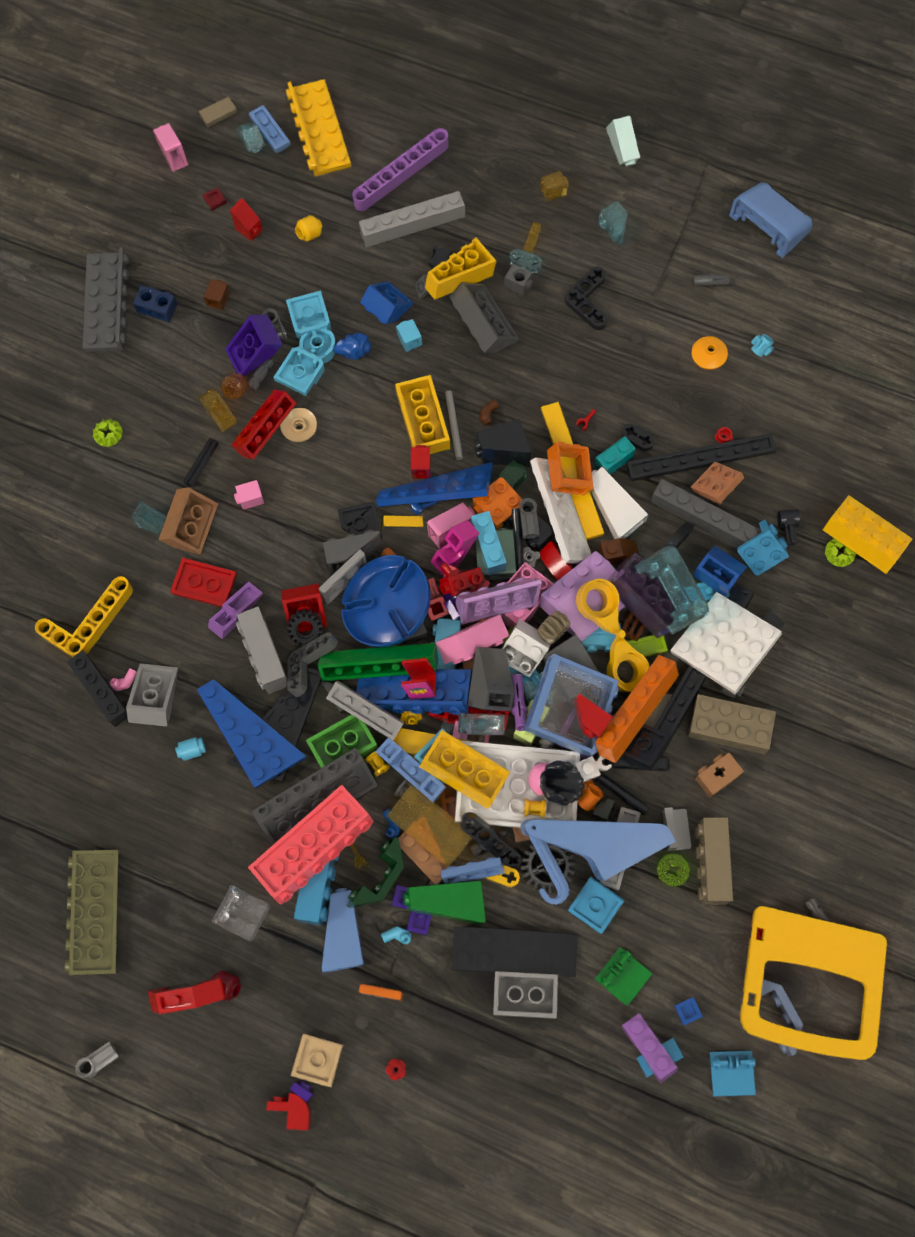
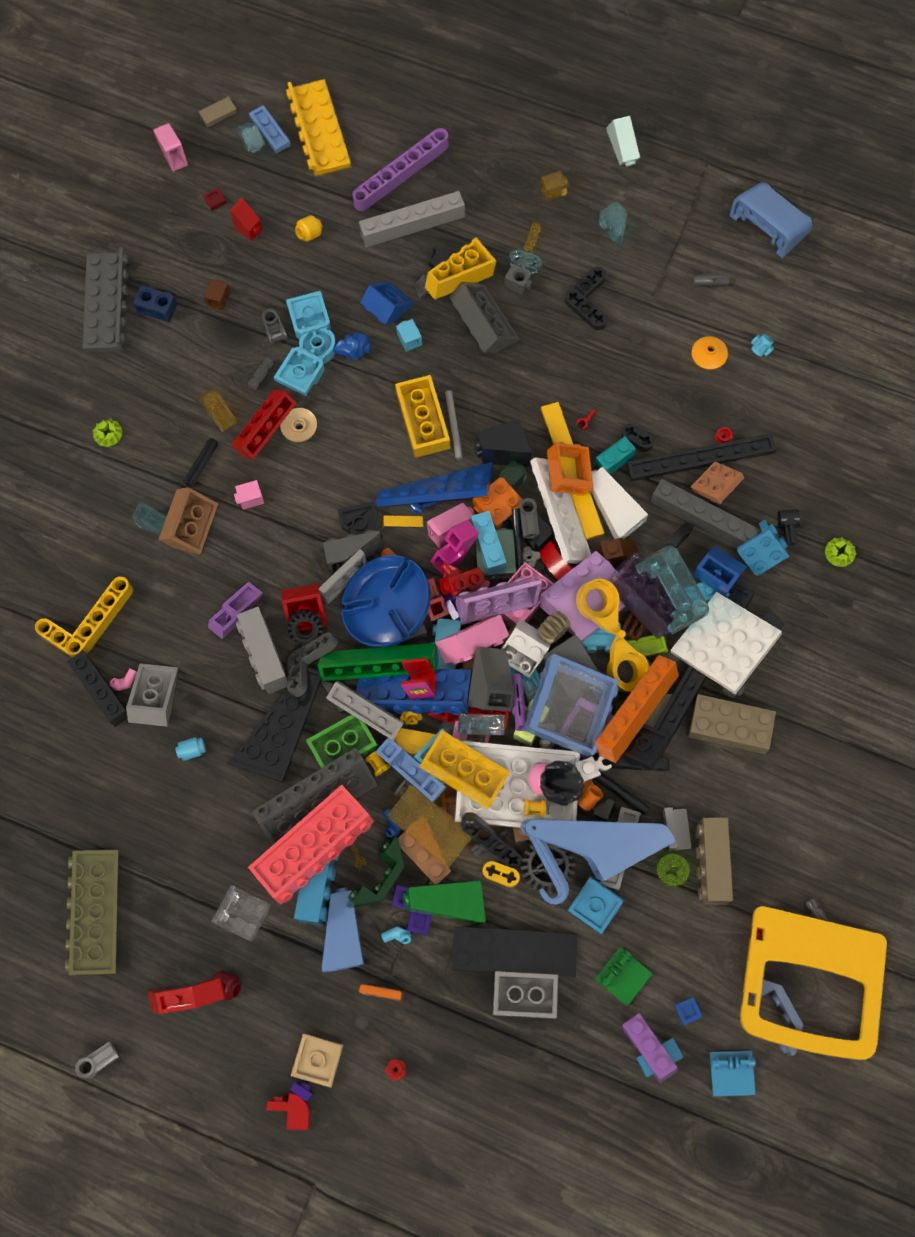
(203, 582): red plate -> none
(234, 386): clear orange head -> none
(253, 344): dark purple slope -> none
(255, 743): blue wing -> none
(420, 462): red slope -> none
(473, 871): medium blue plate -> none
(485, 412): reddish brown arm -> none
(590, 717): red slope -> none
(712, 784): medium nougat brick -> none
(867, 534): yellow brick -> none

